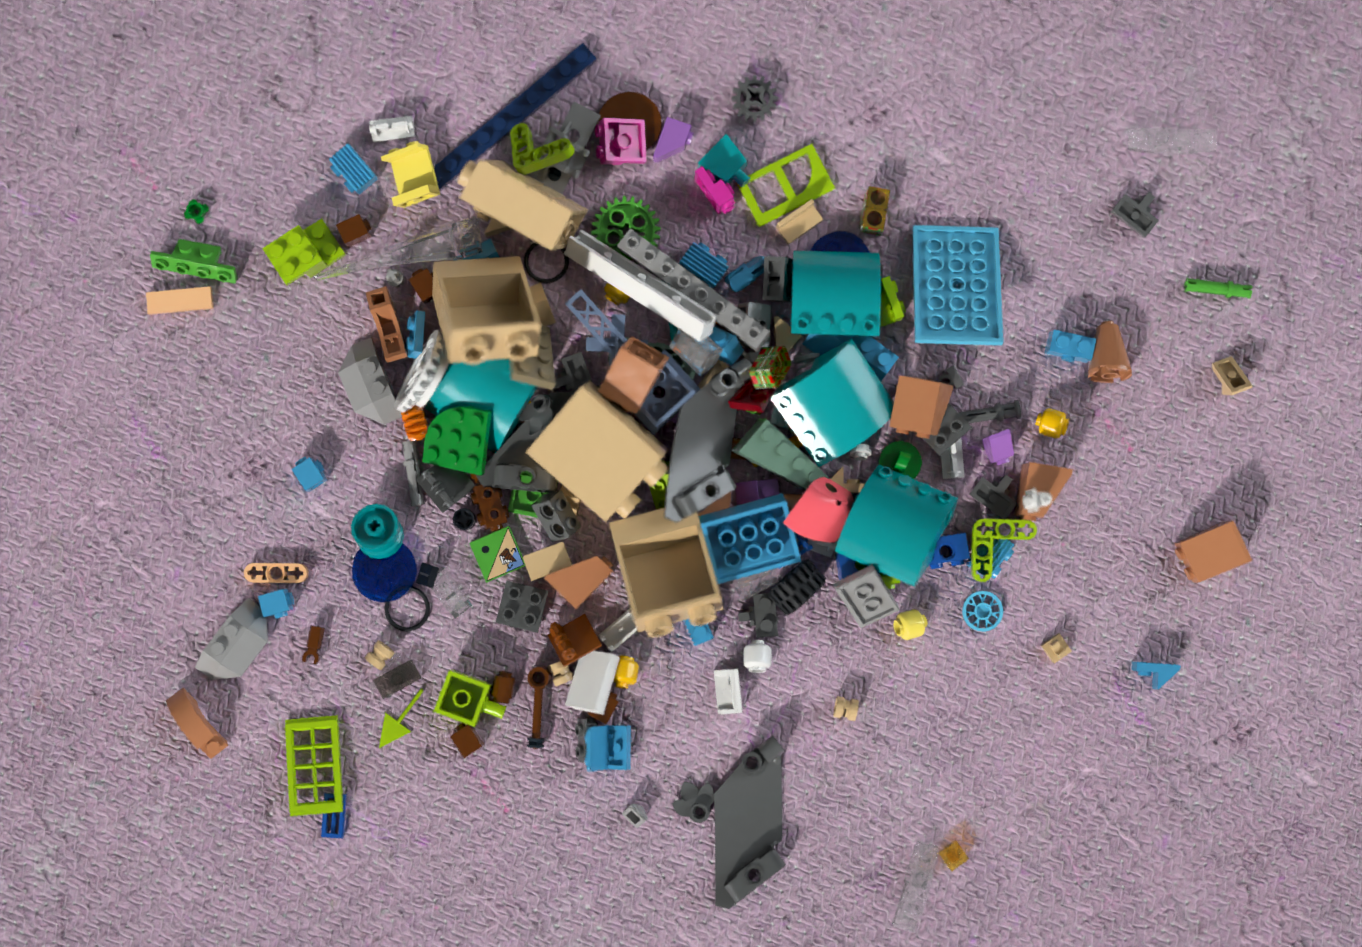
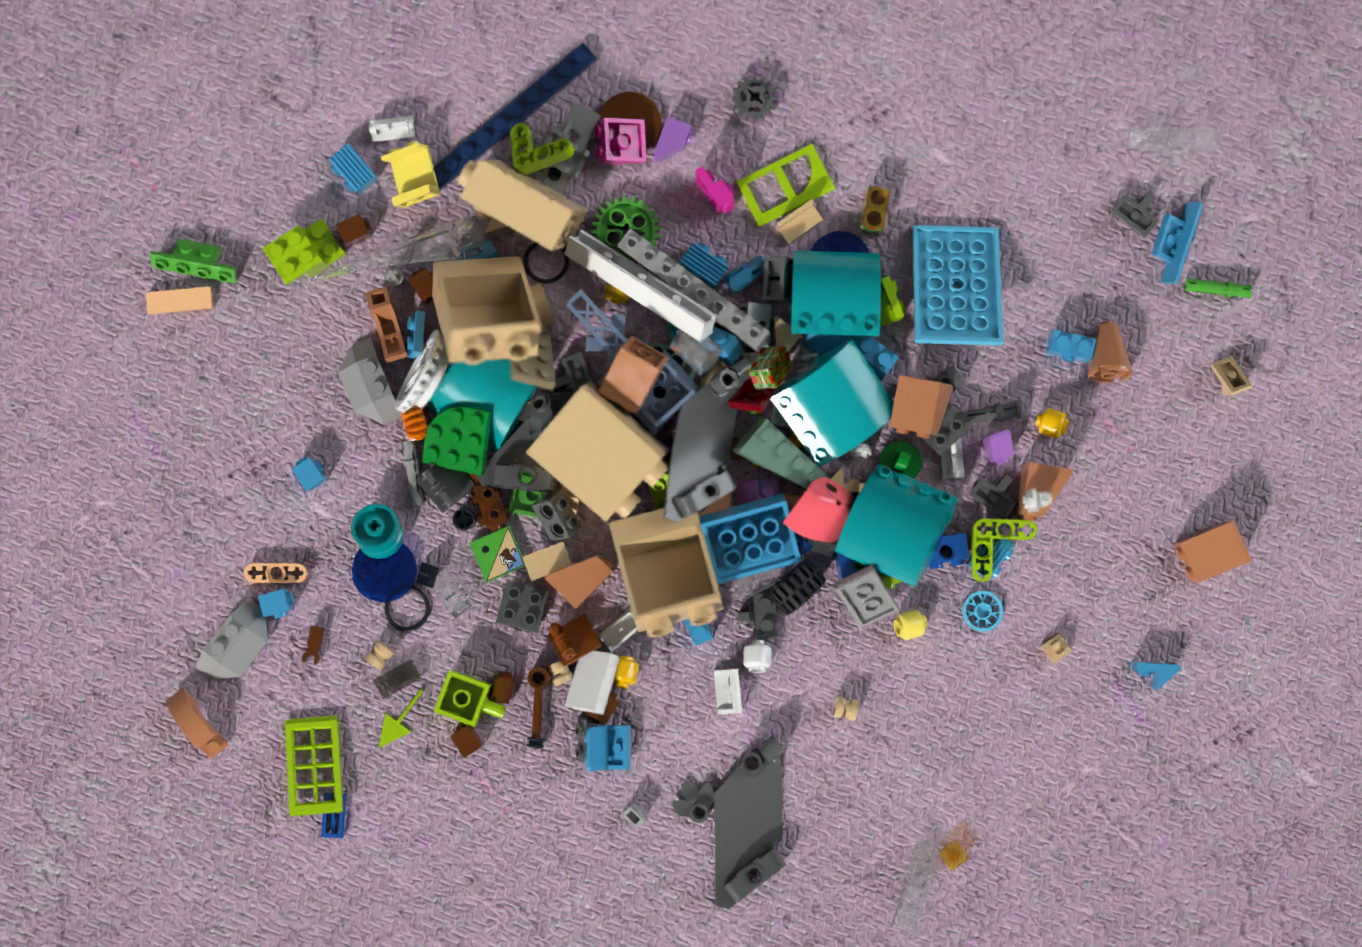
(190, 211): green plate -> none
(726, 162): teal torso -> none
(1175, 239): none -> dark azure bracket

